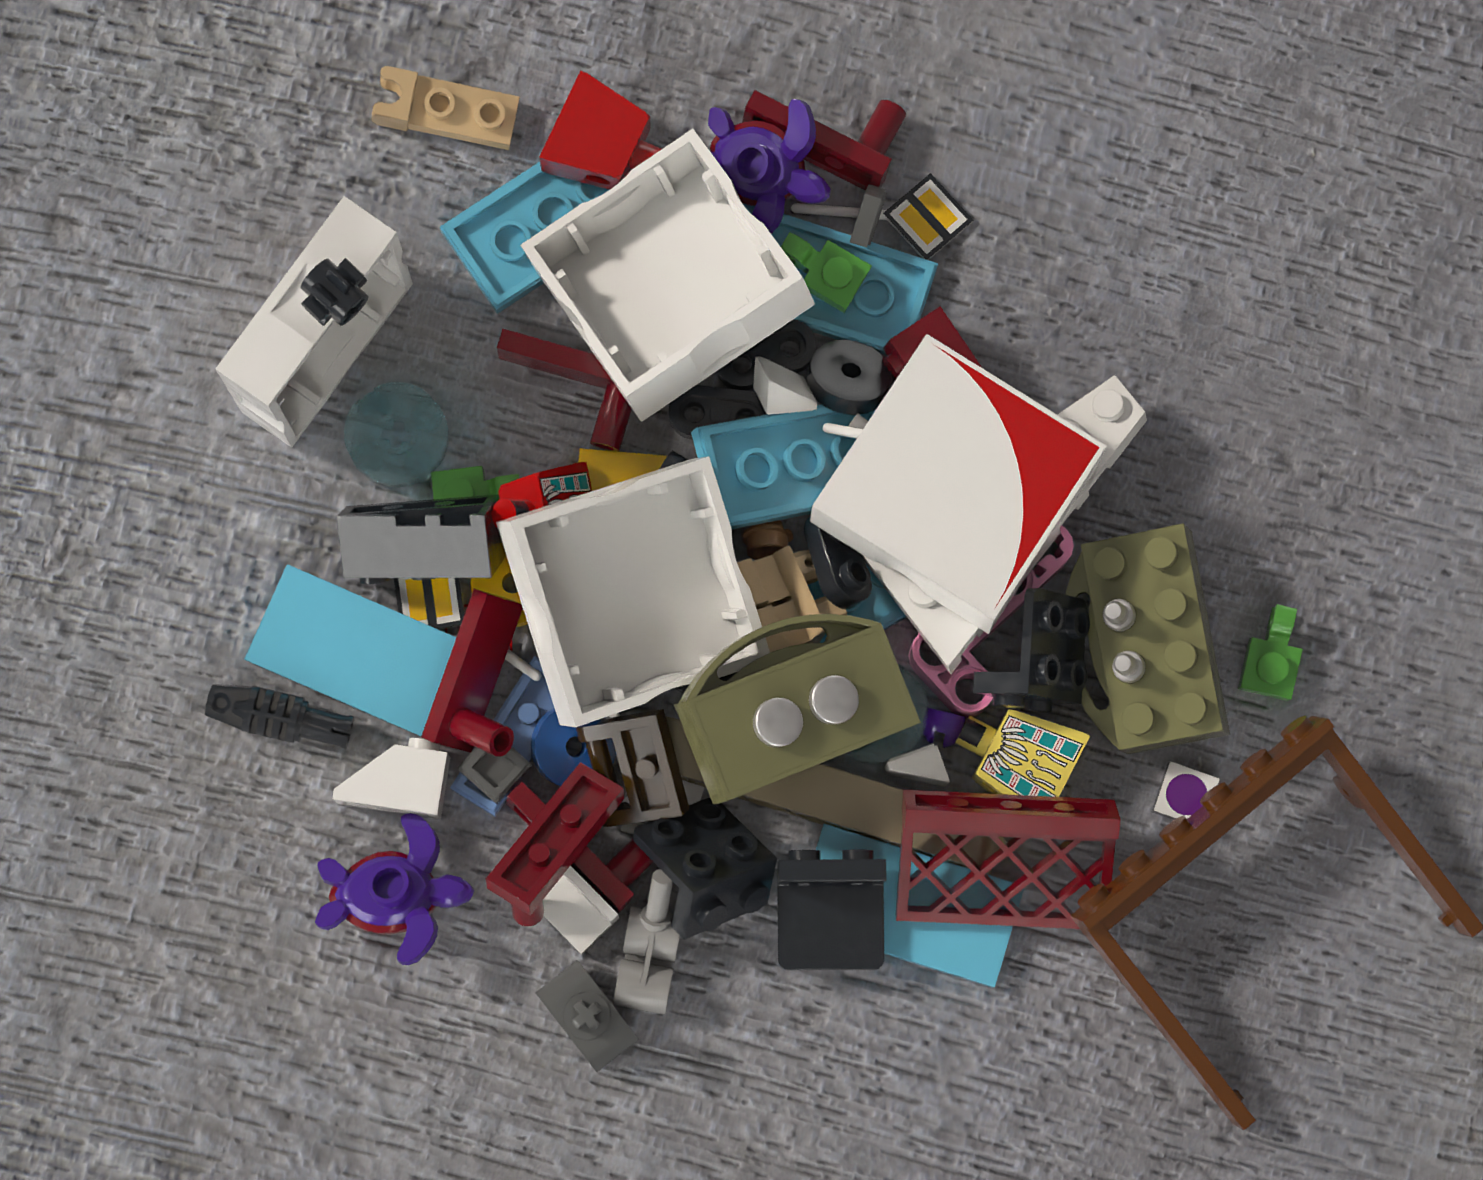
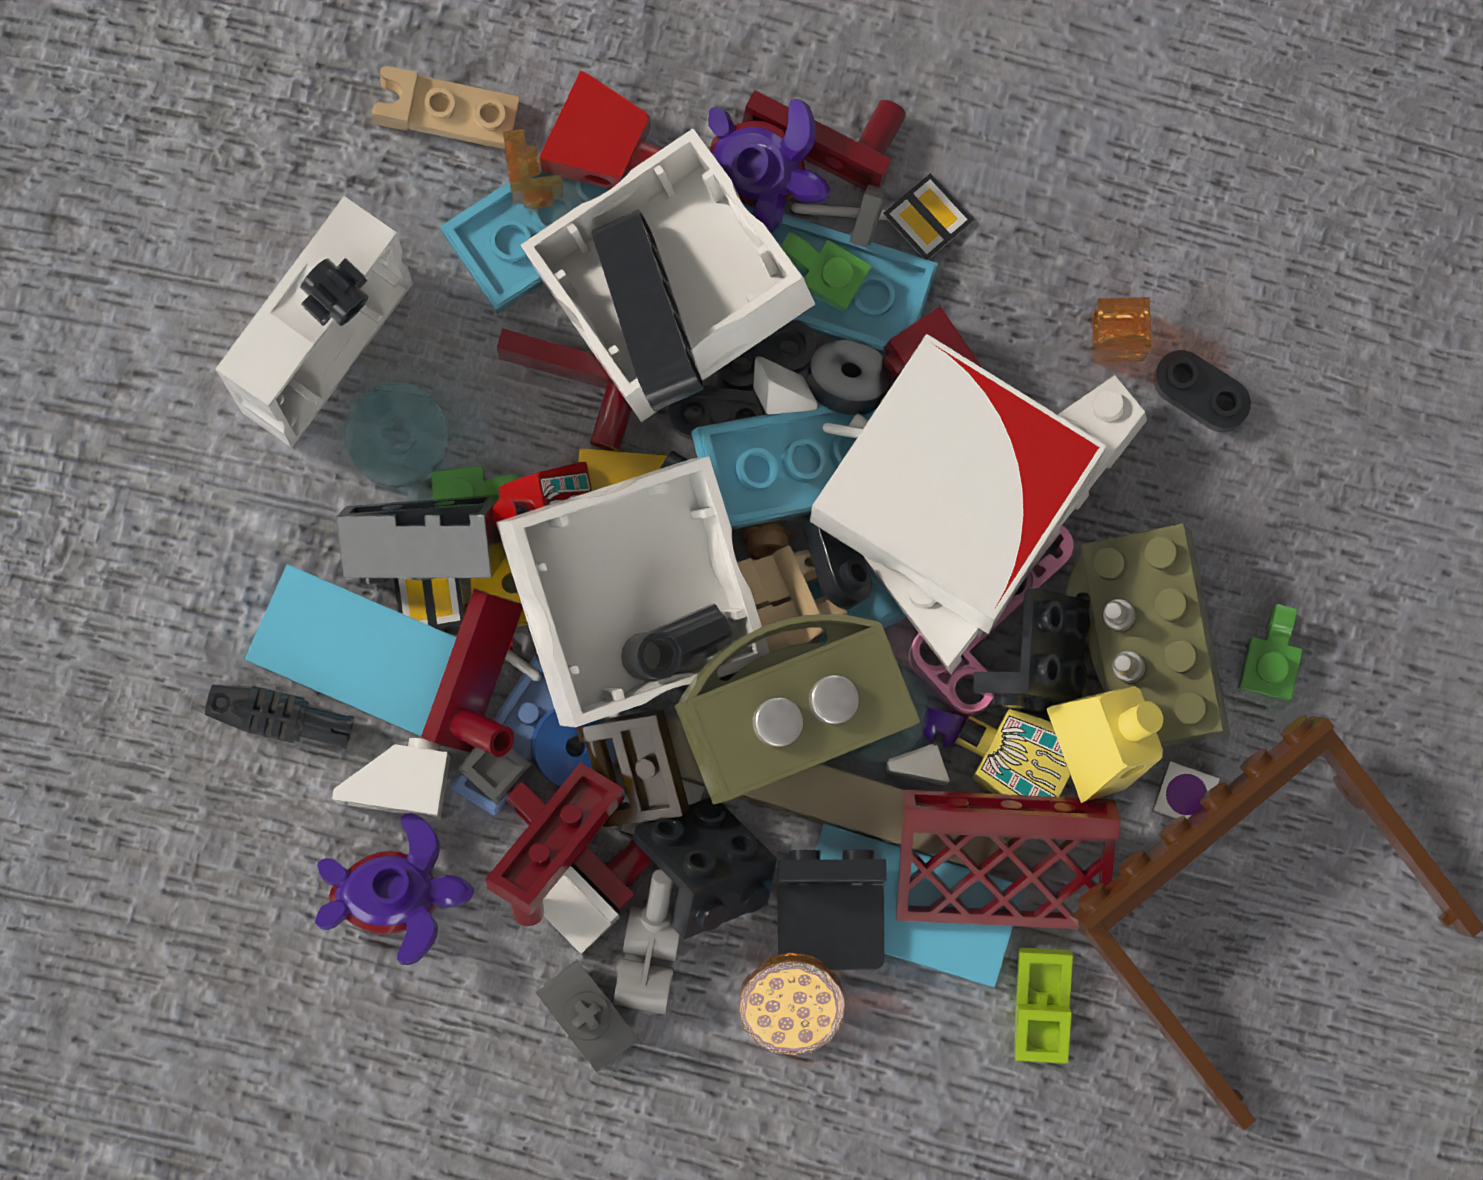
(523, 163): none -> clear orange bracket
(647, 310): none -> black beam
(679, 643): none -> black piece
(791, 1004): none -> tile
(1043, 1005): none -> lime slope
(1107, 740): none -> light yellow torso
(1121, 329): none -> clear orange brick
(1200, 394): none -> black plate

